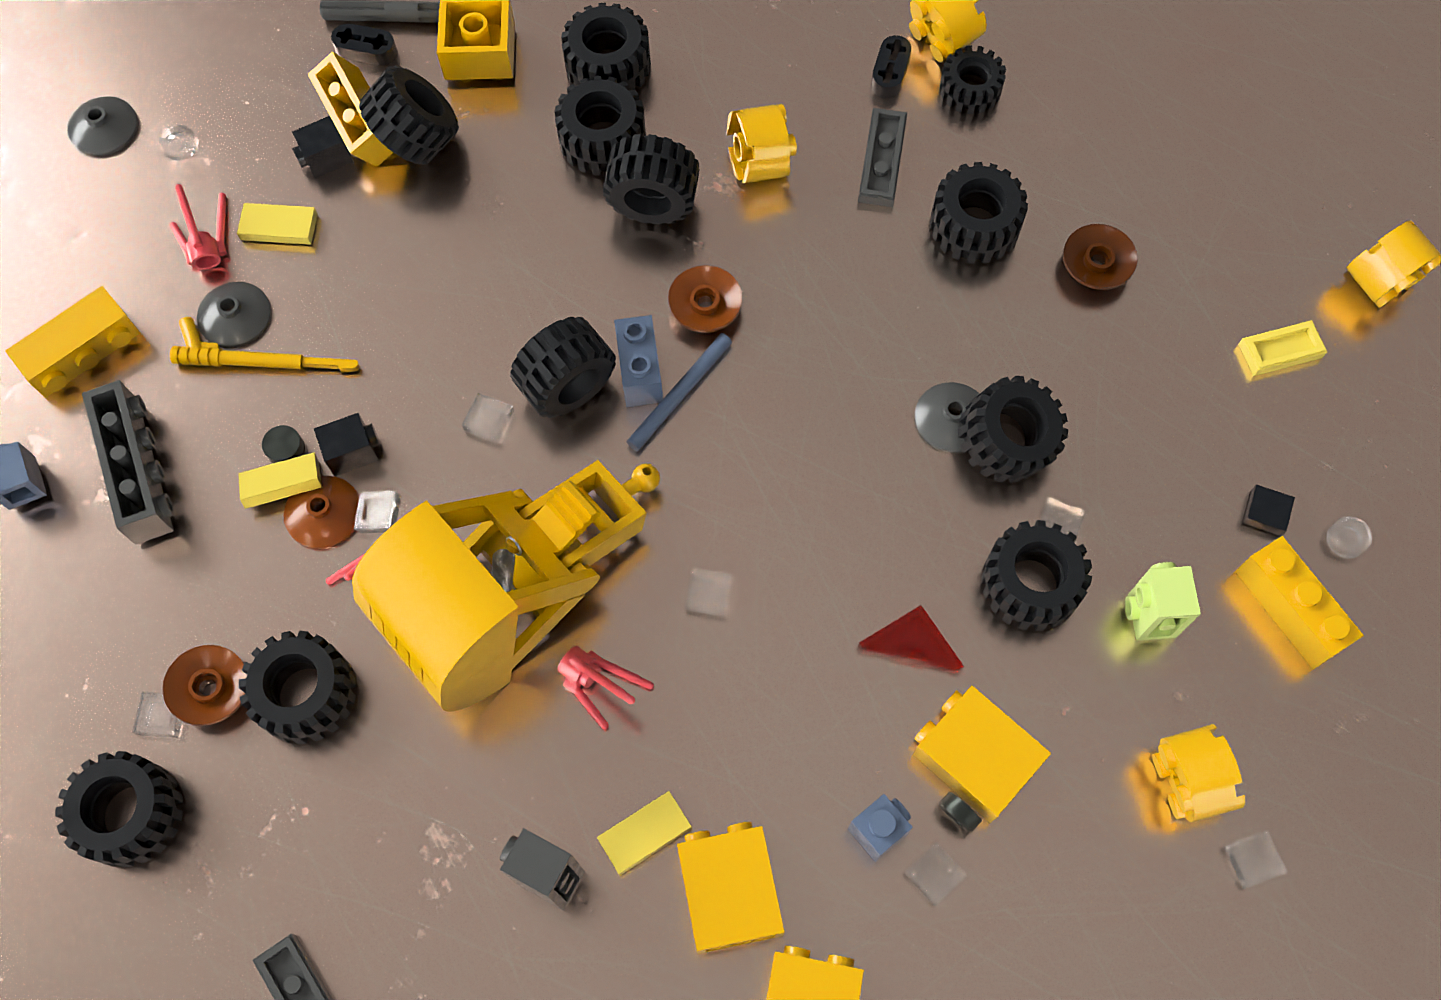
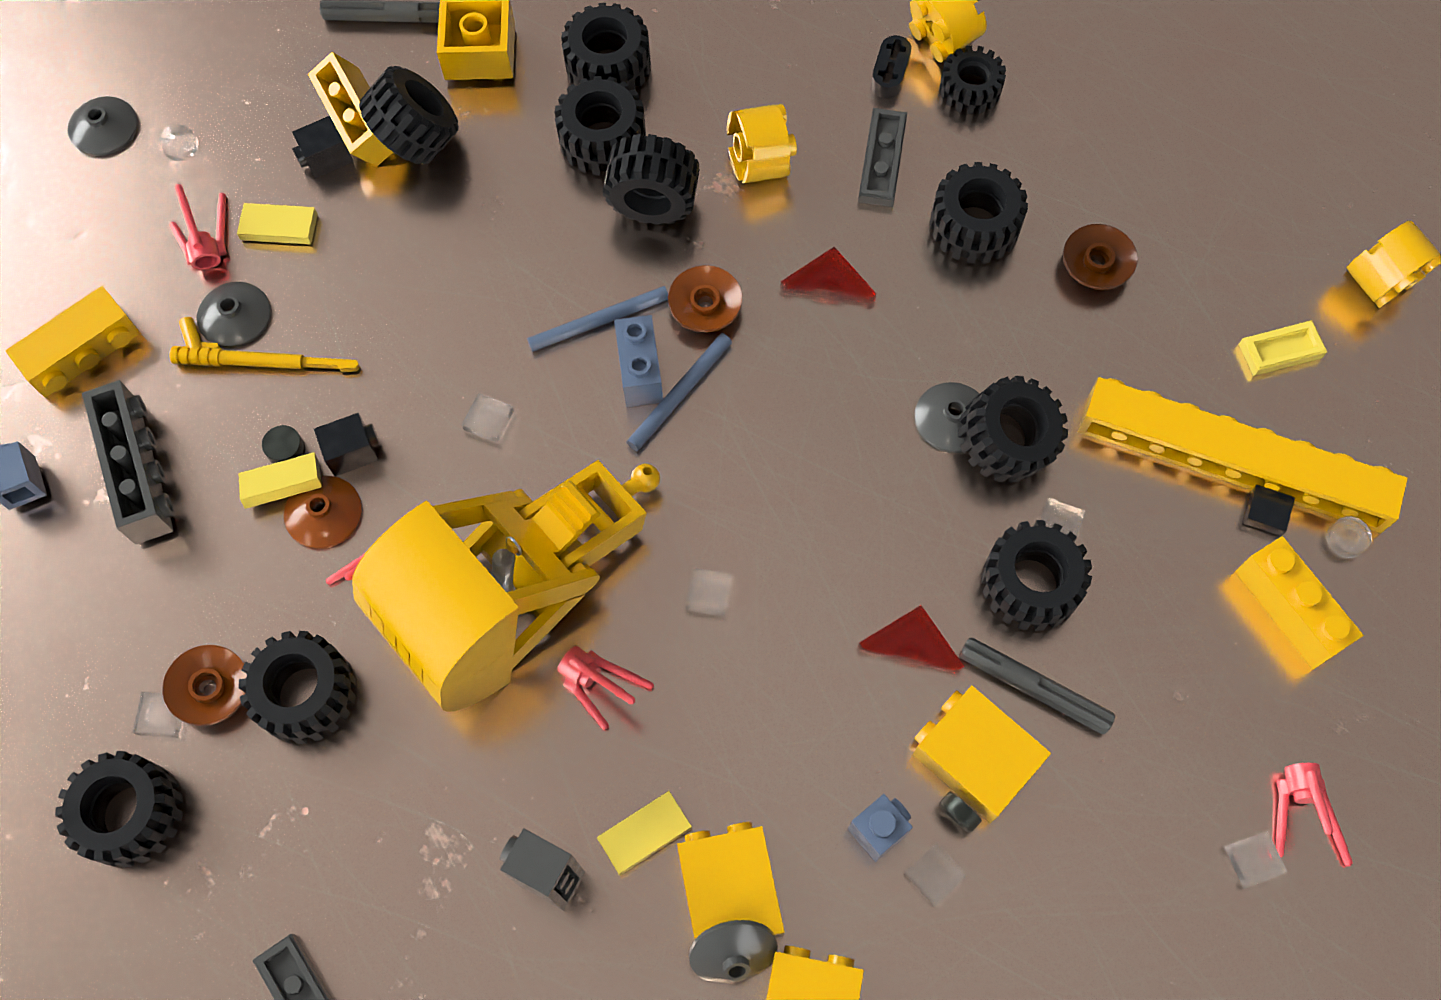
(364, 44): black beam -> none
(377, 511): clear tile -> none
(562, 367): black tyre -> none
(597, 318): none -> sand blue bar
(732, 951): none -> dark grey dish
(829, 277): none -> clear red tile
(1037, 686): none -> dark grey axle
(1163, 602): yellowish green brick -> none
(1199, 773): yellow brick -> none
(1242, 453): none -> yellow brick
(1307, 786): none -> coral plant

